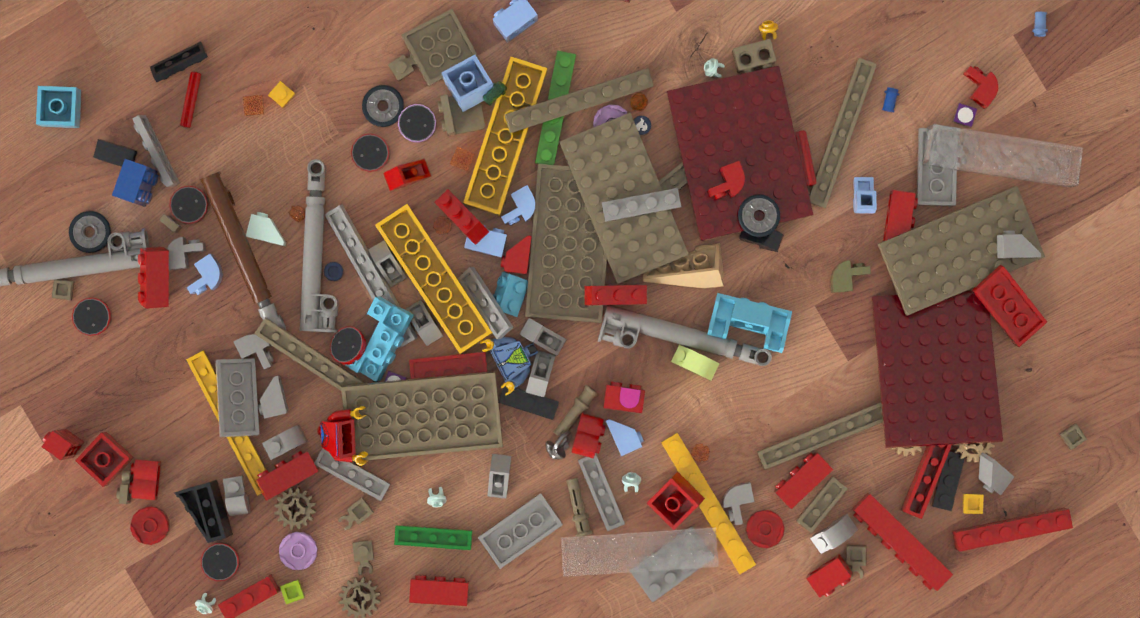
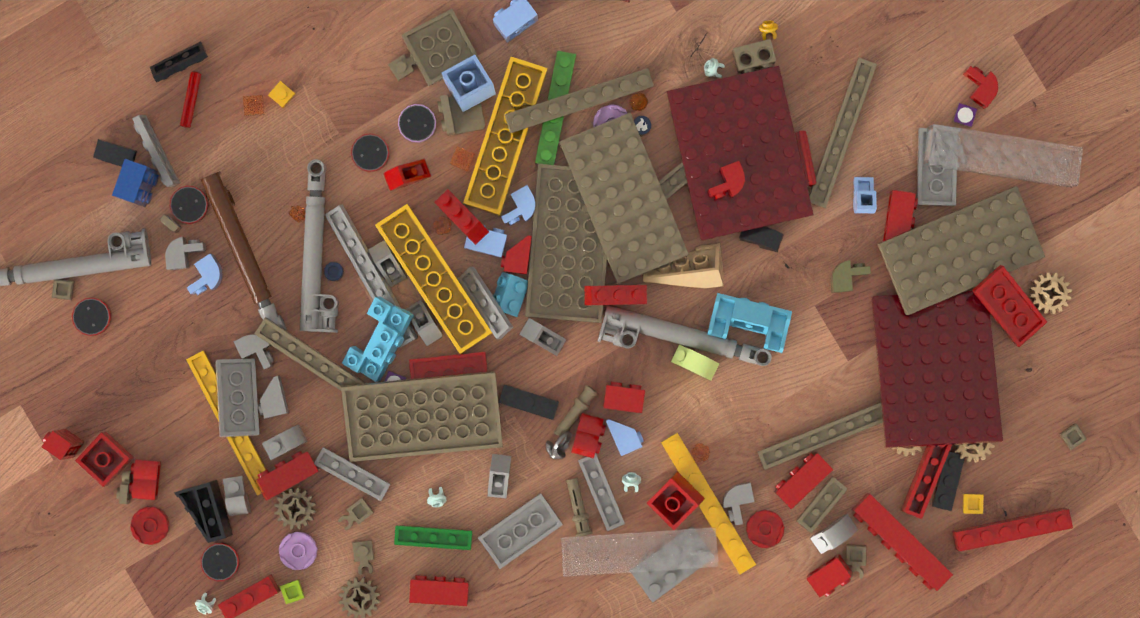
(58, 107): medium azure brick -> none
(77, 232): wheel -> none
(153, 277): red brick -> none
(264, 229): light aqua slope -> none
(339, 436): red torso -> none
(347, 345): black tile -> none
(371, 101): wheel -> none
(496, 91): clear green pin -> none
(511, 359): torso -> none
(540, 374): light grey slope -> none
(629, 397): dark pink tile -> none
(641, 204): light grey plate -> none
(750, 224): flat silver wheel -> none
(890, 99): blue pin -> none
(993, 475): light grey slope -> none
(1015, 246): light grey slope -> none
(1040, 24): medium blue pin -> none
(1047, 299): none -> tan gear

